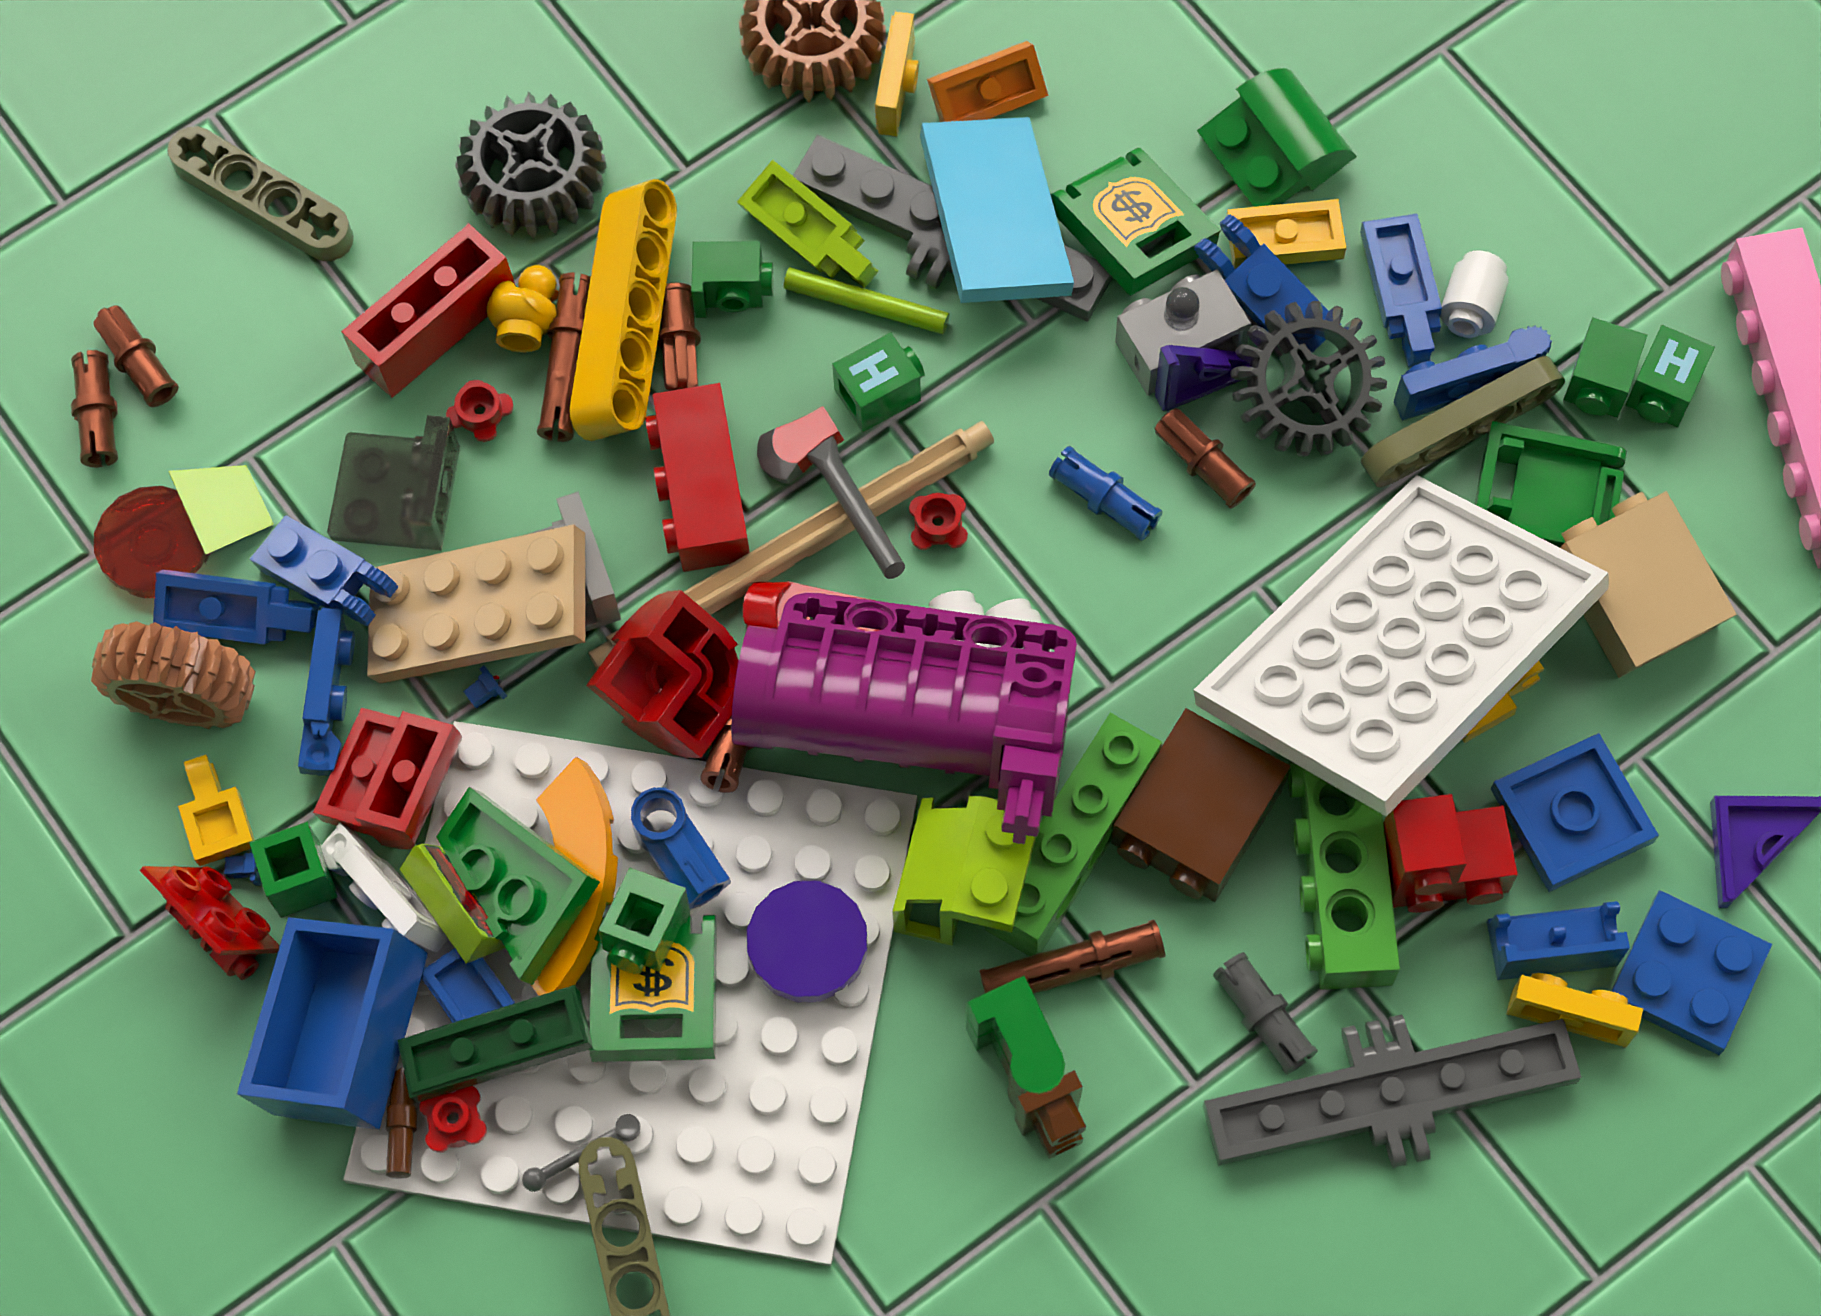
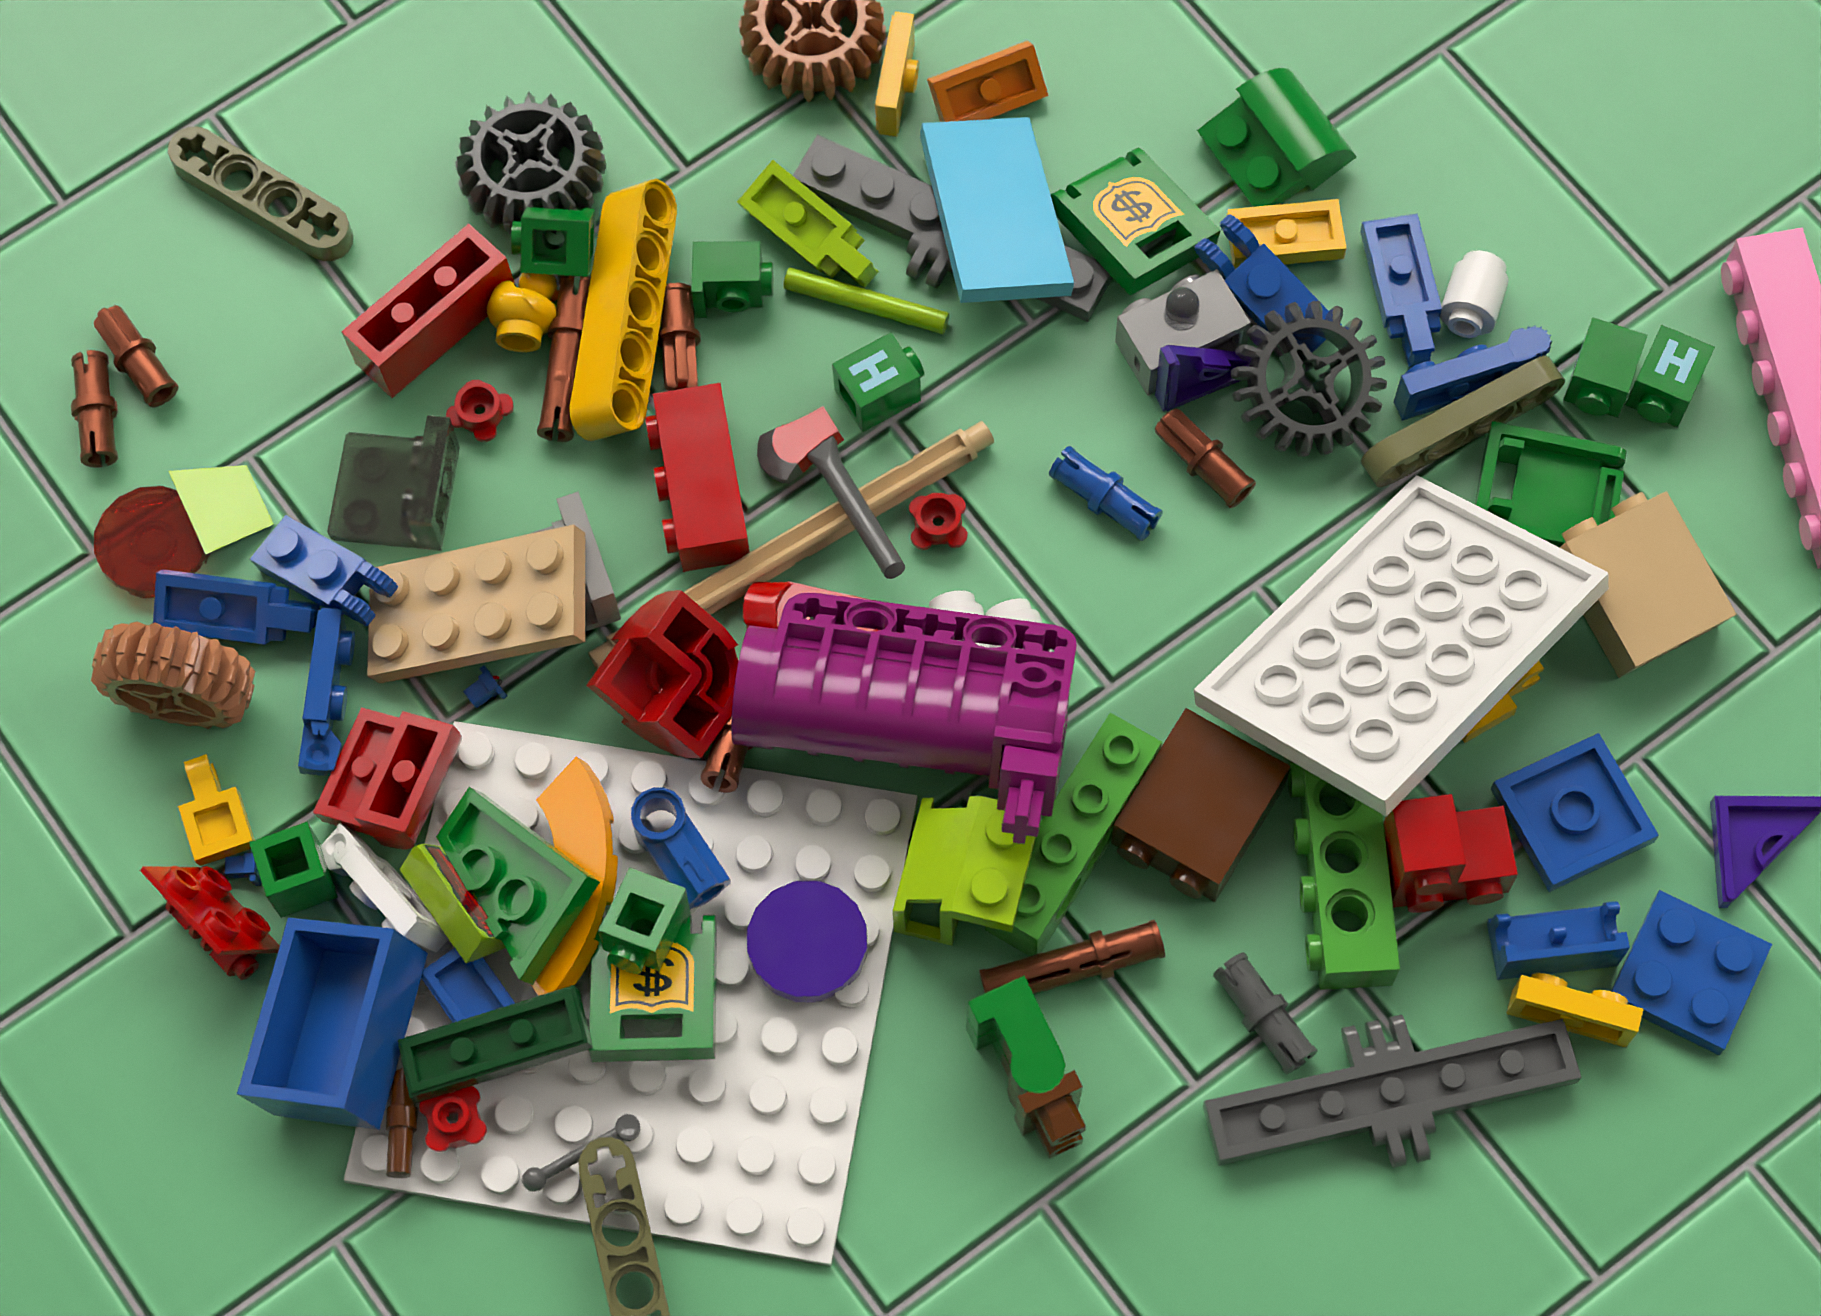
(539, 256): none -> green brick

